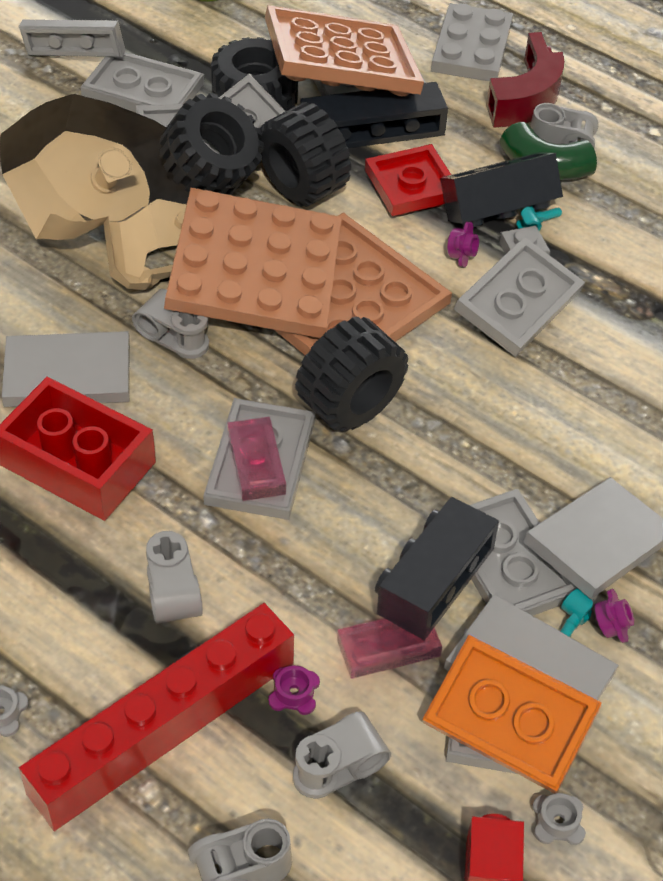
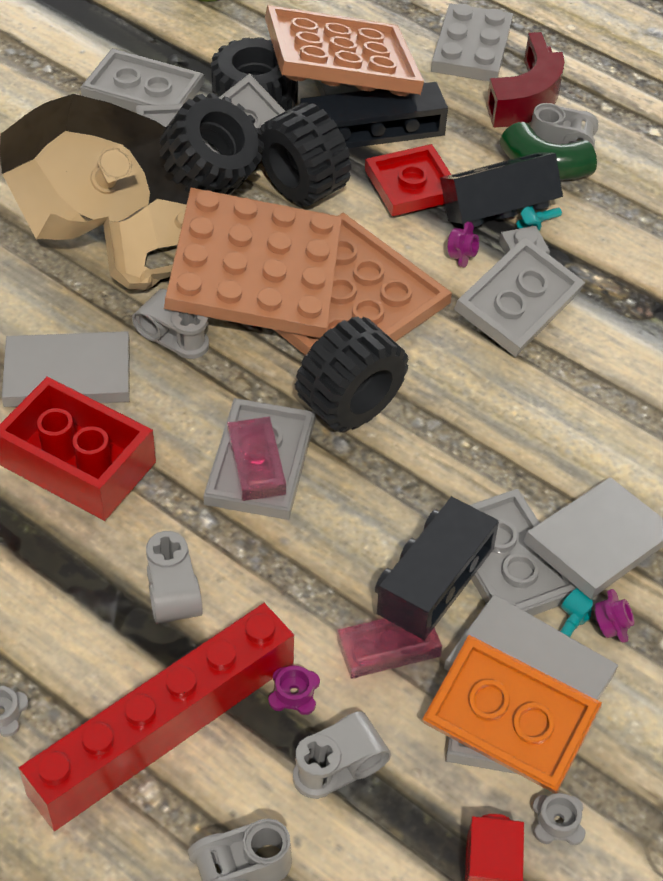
(72, 38): light grey tile -> none

